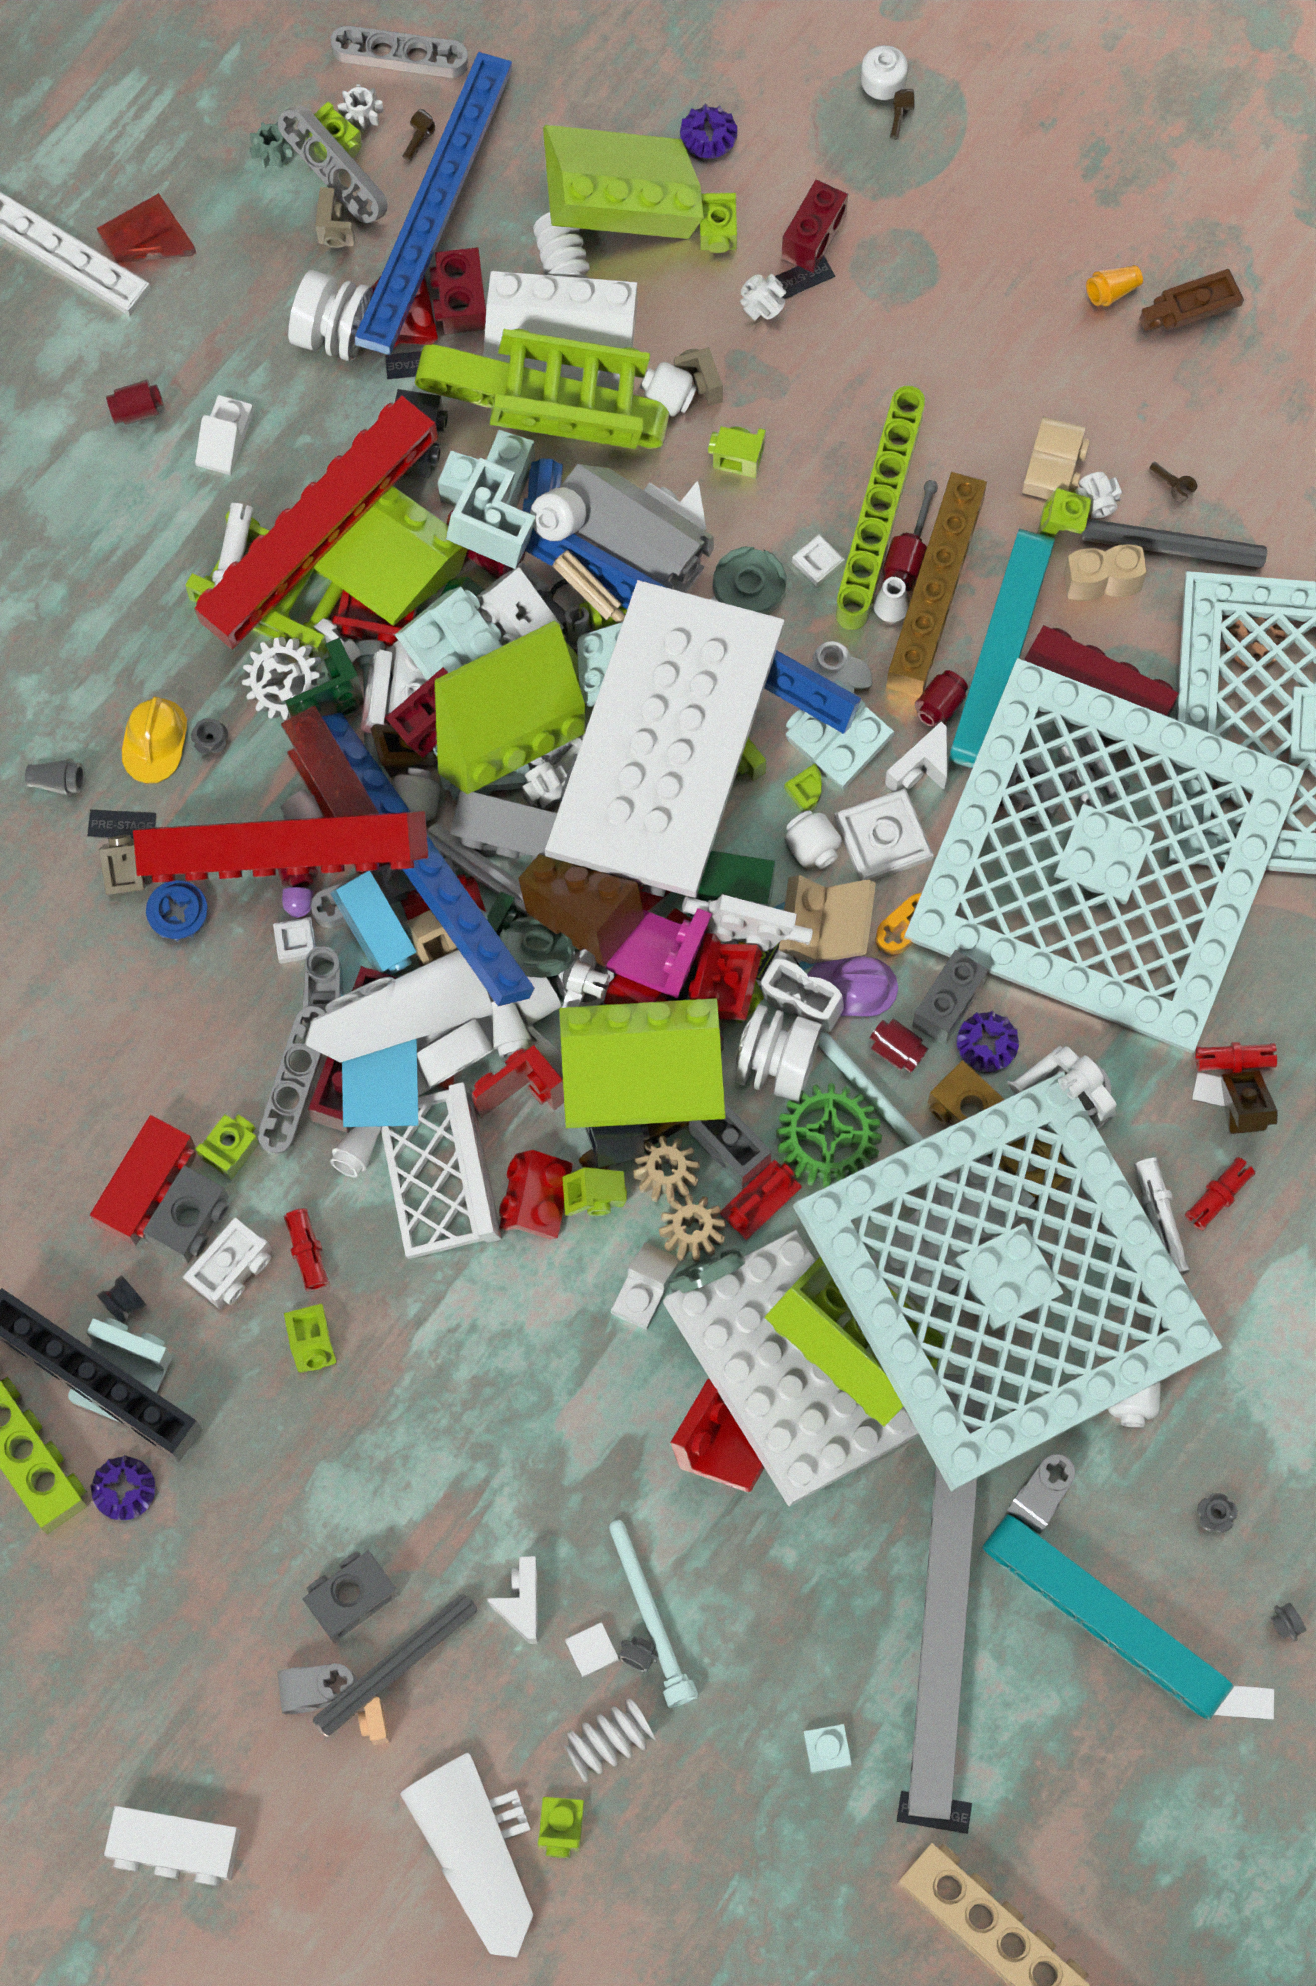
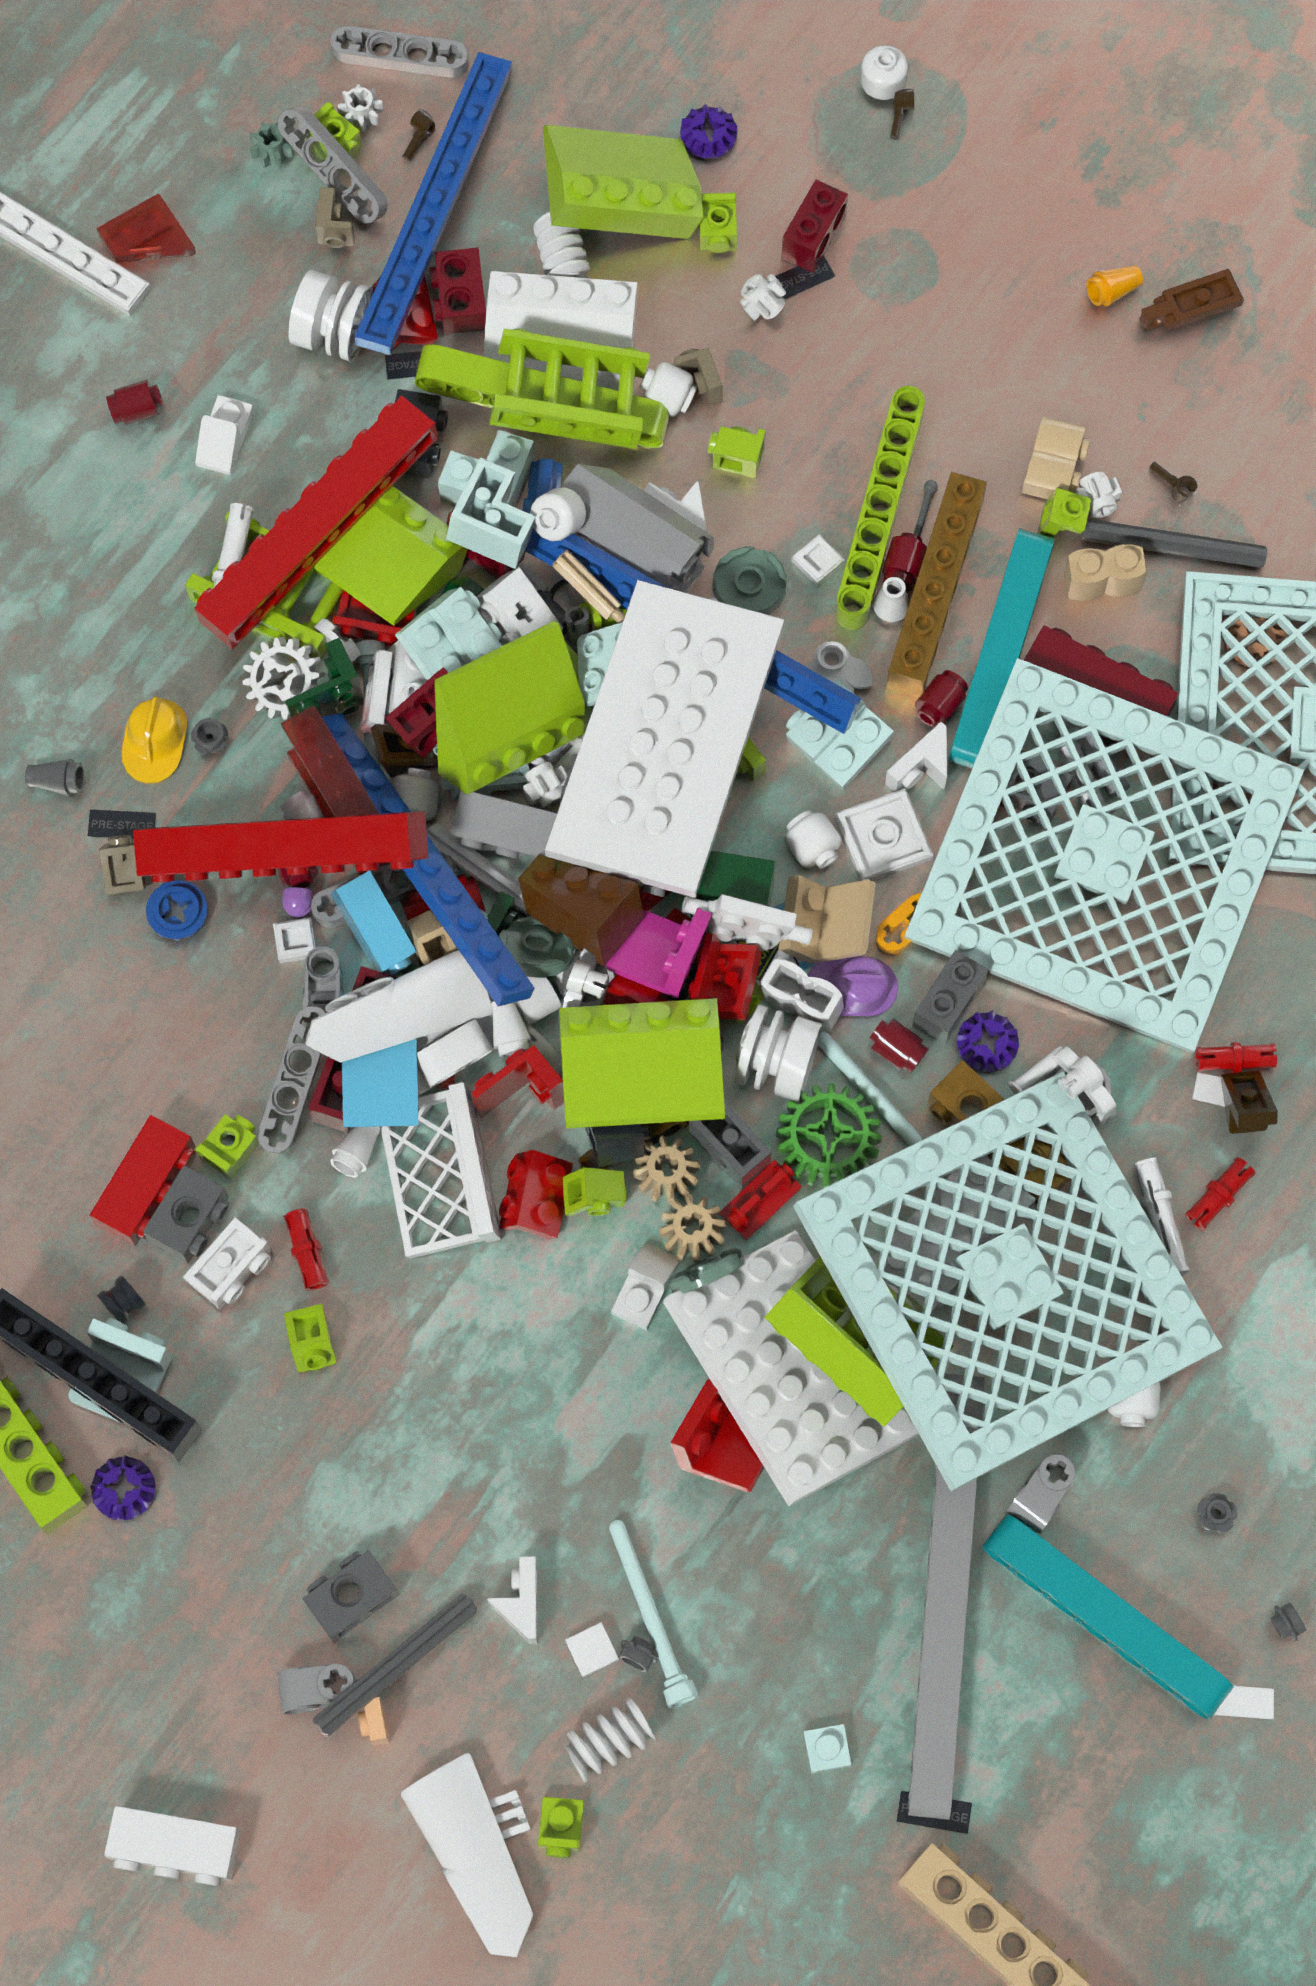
(805, 788): lime tile -> none

